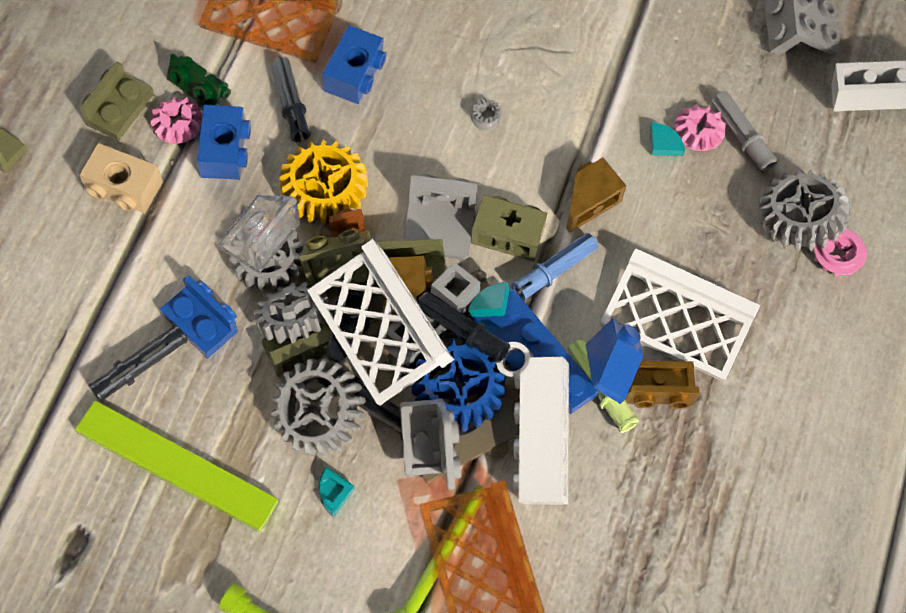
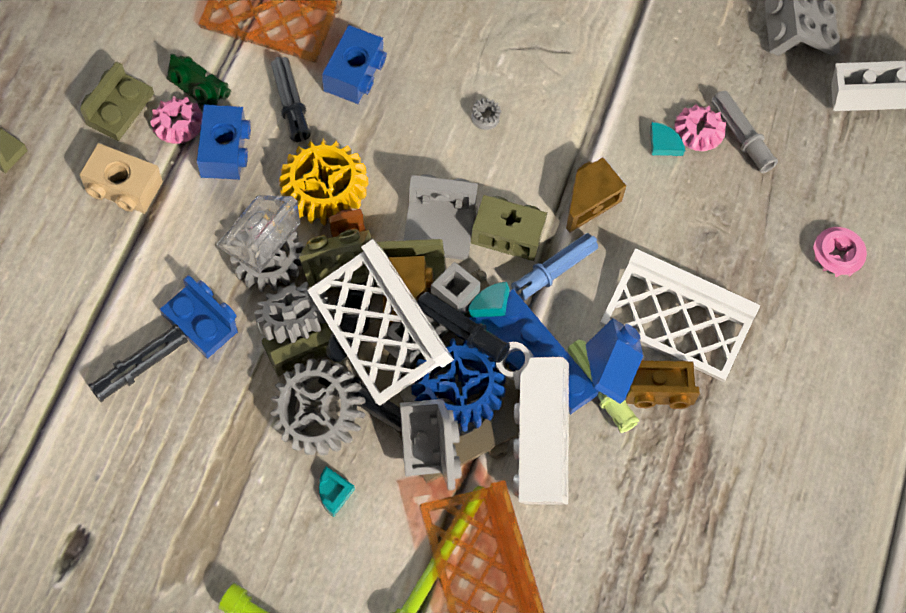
(177, 466): lime tile -> none
(821, 200): light grey gear -> none

